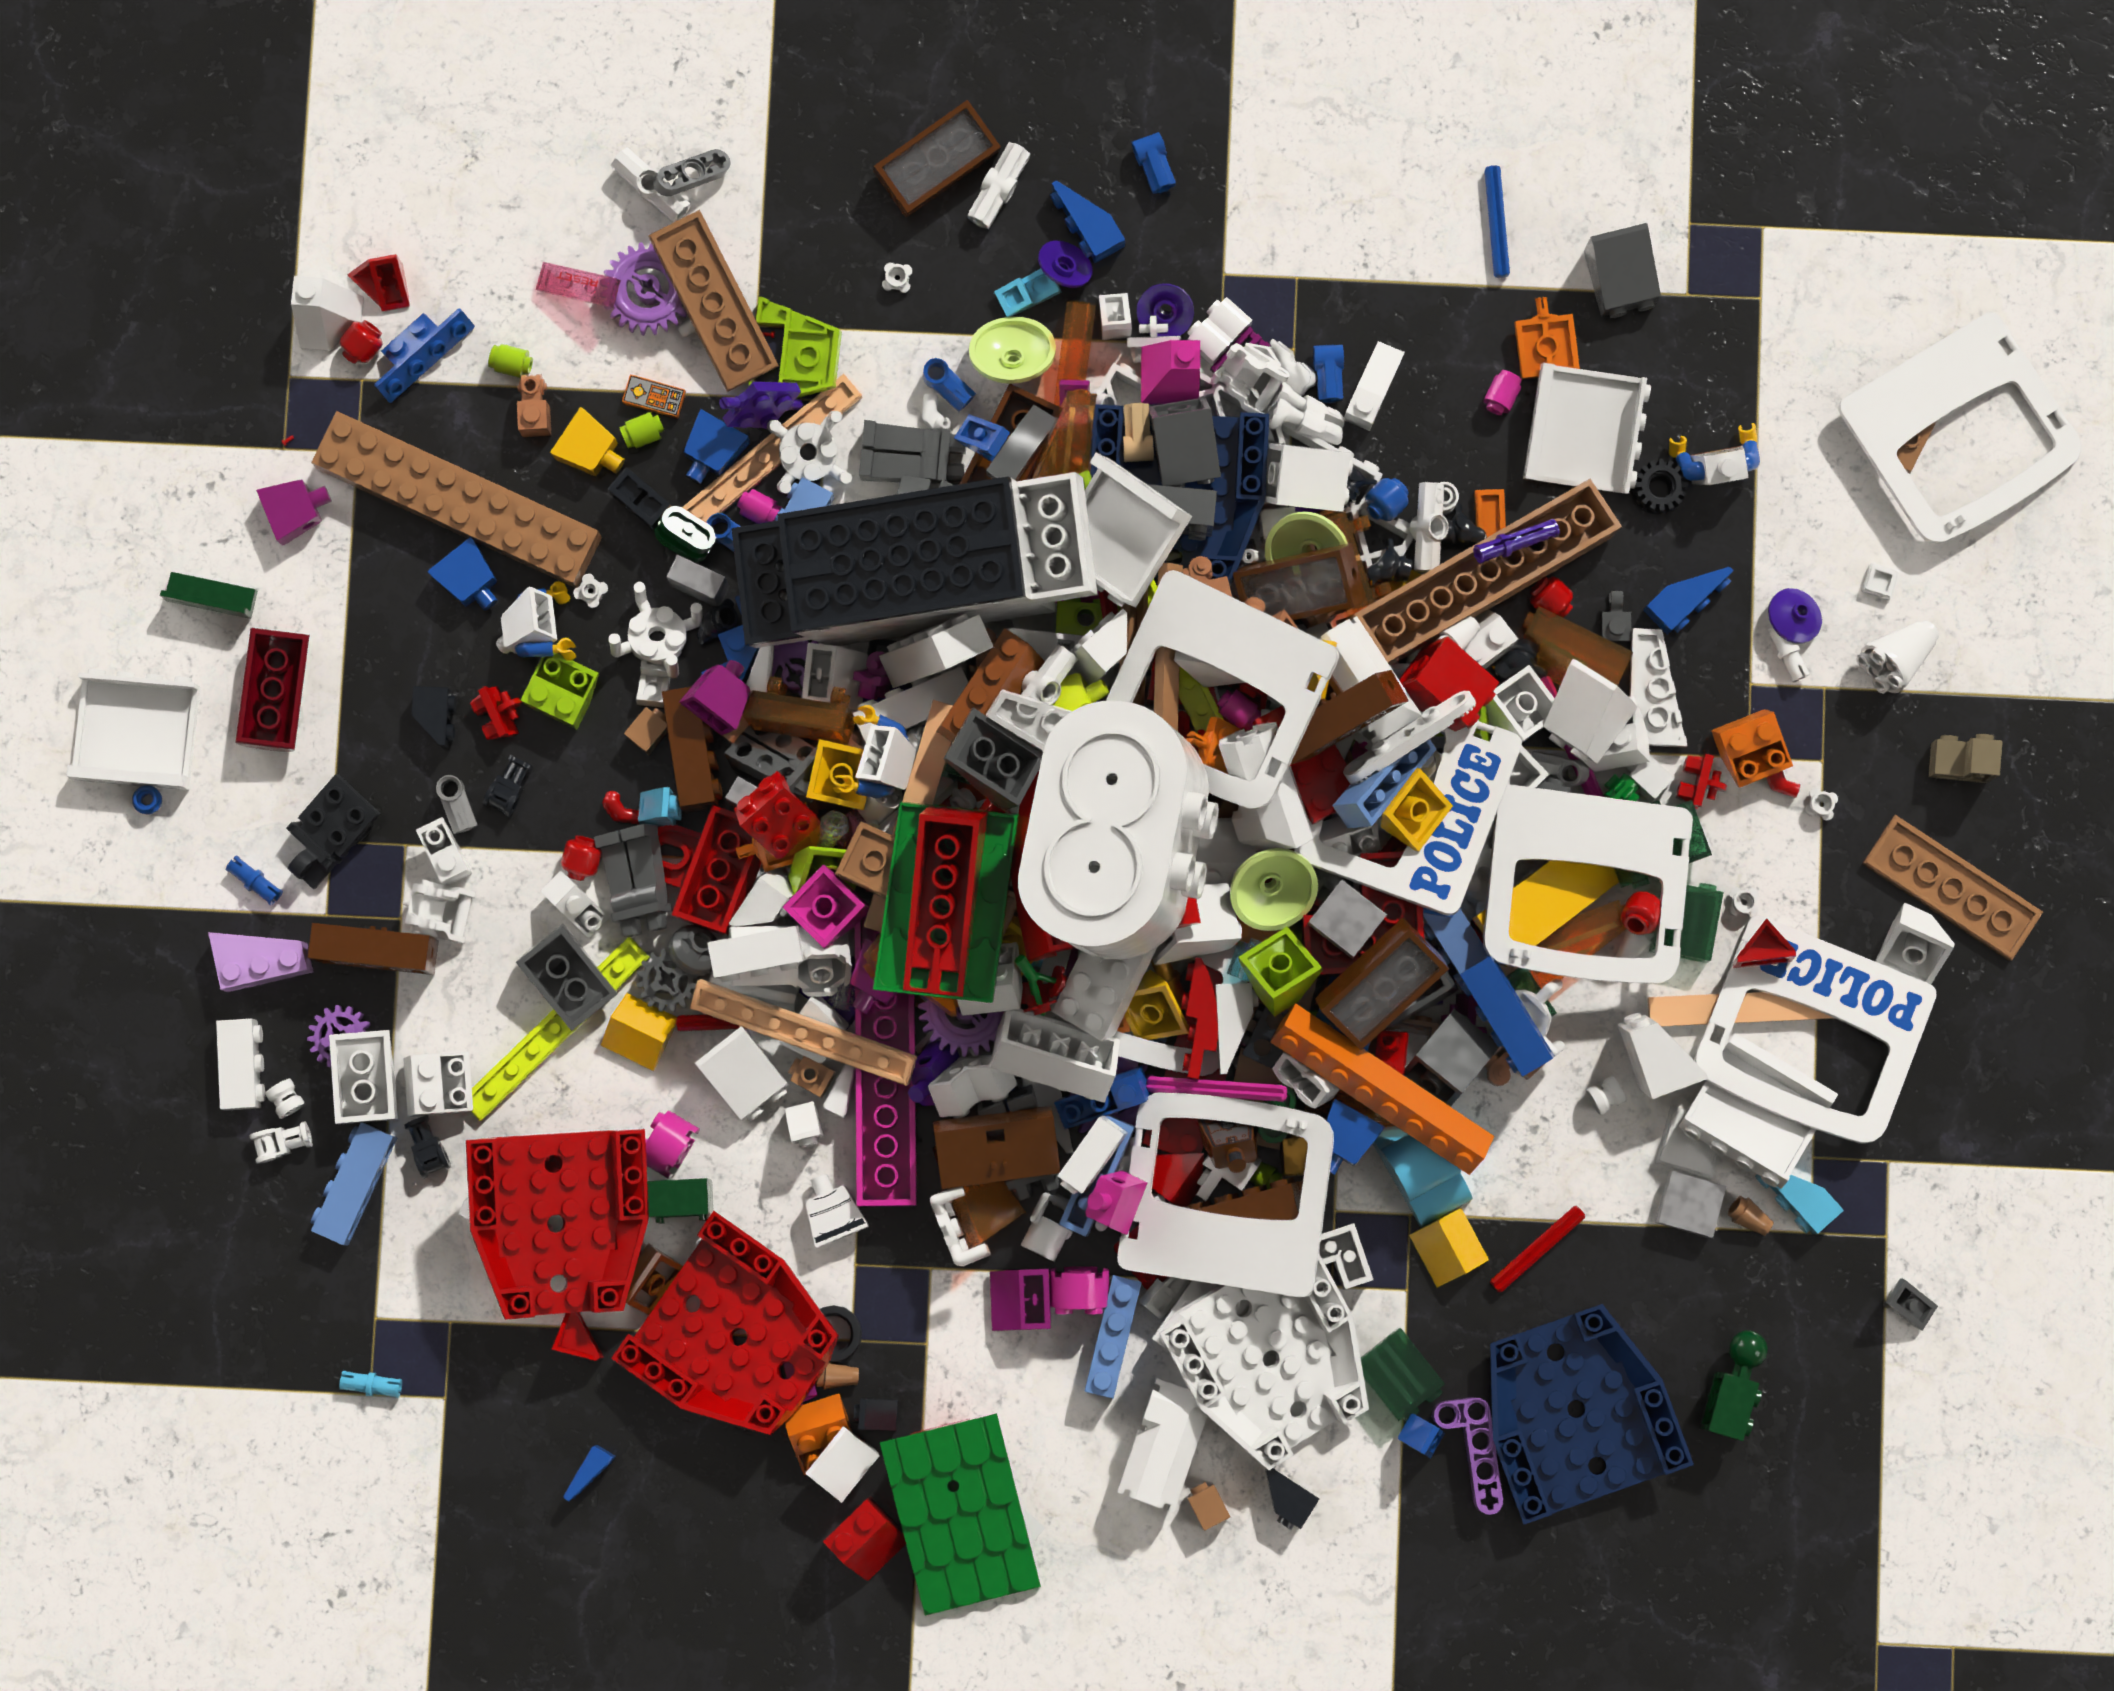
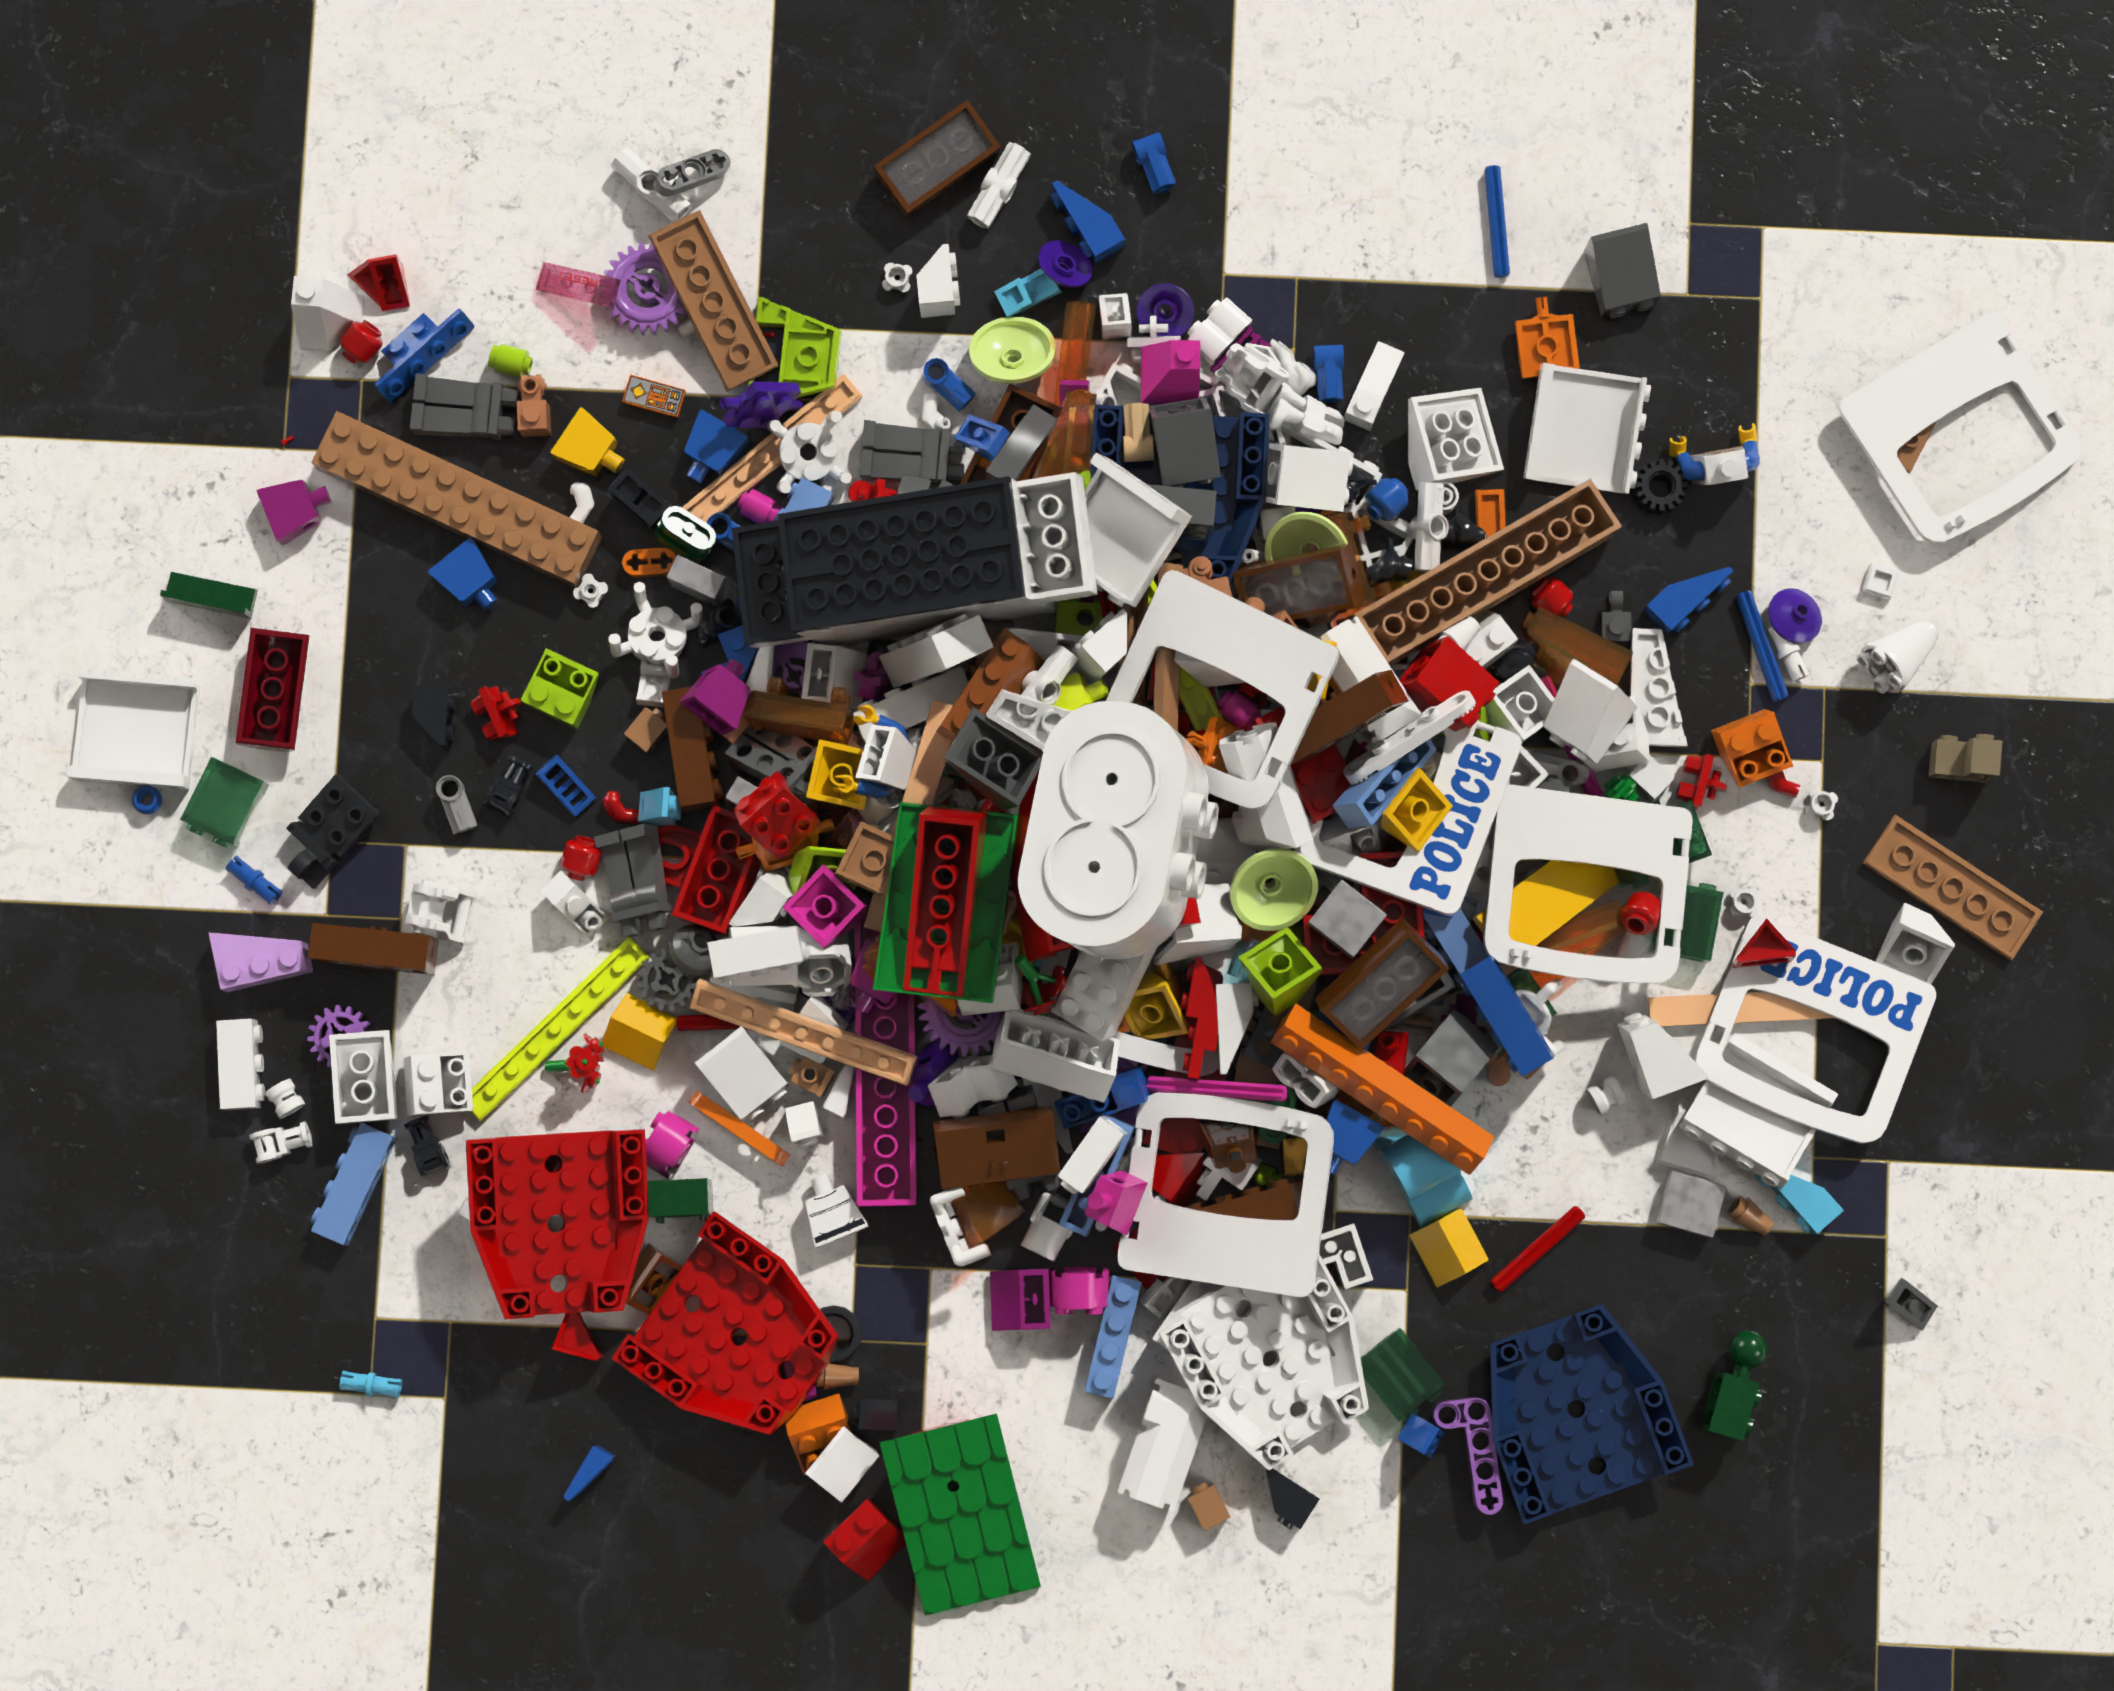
(222, 802): none -> clear green panel
(443, 851): white slope -> none
(462, 408): none -> dark grey hips
(531, 626): white torso -> none
(549, 766): none -> blue slope
(566, 977): dark grey slope -> none
(582, 1063): none -> red plant
(584, 501): none -> white arm
(642, 430): lime brick -> none
(649, 555): none -> orange beam
(739, 1128): none -> orange beam
(832, 829): clear cone -> none
(863, 490): none -> red hips
(935, 286): none -> white slope
(1451, 438): none -> white slope
(1502, 392): dark pink brick -> none
(1506, 544): dark purple pin -> none
(1762, 646): none -> blue axle

